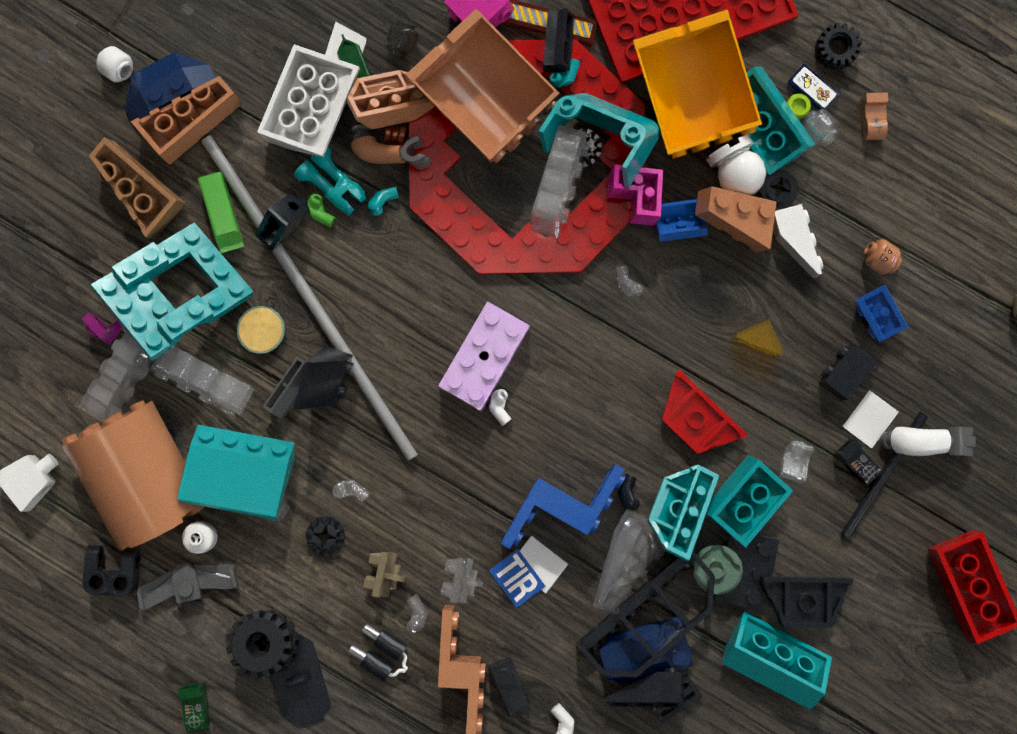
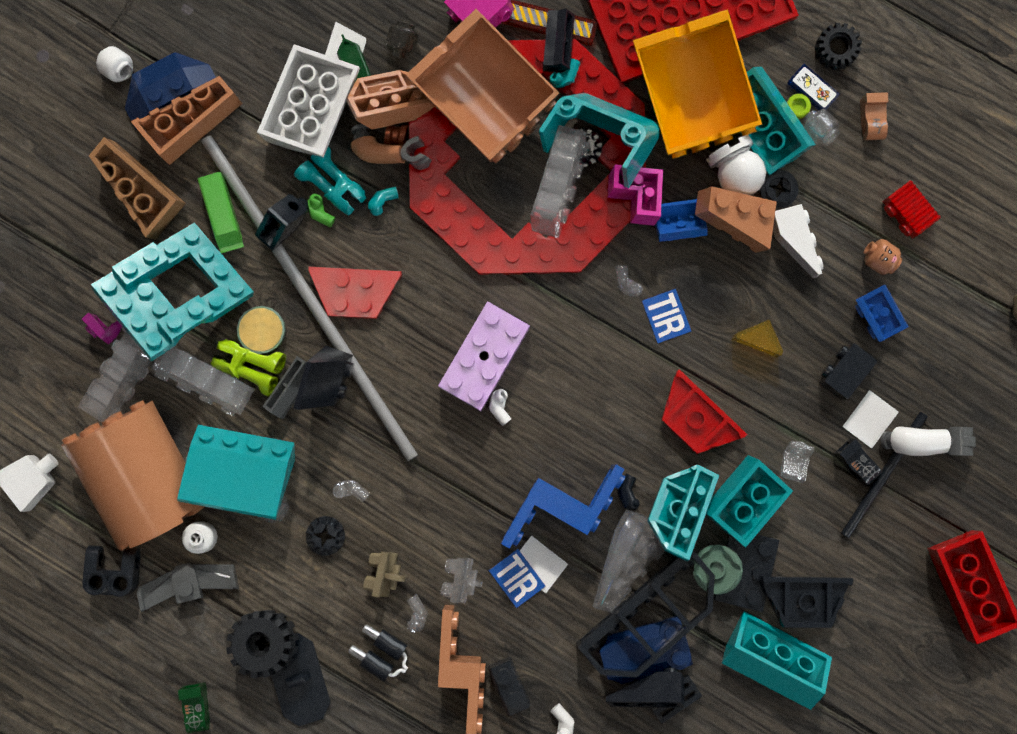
(273, 363): none -> lime piece
(354, 291): none -> wing
(666, 316): none -> blue sticker
(910, 210): none -> red brick

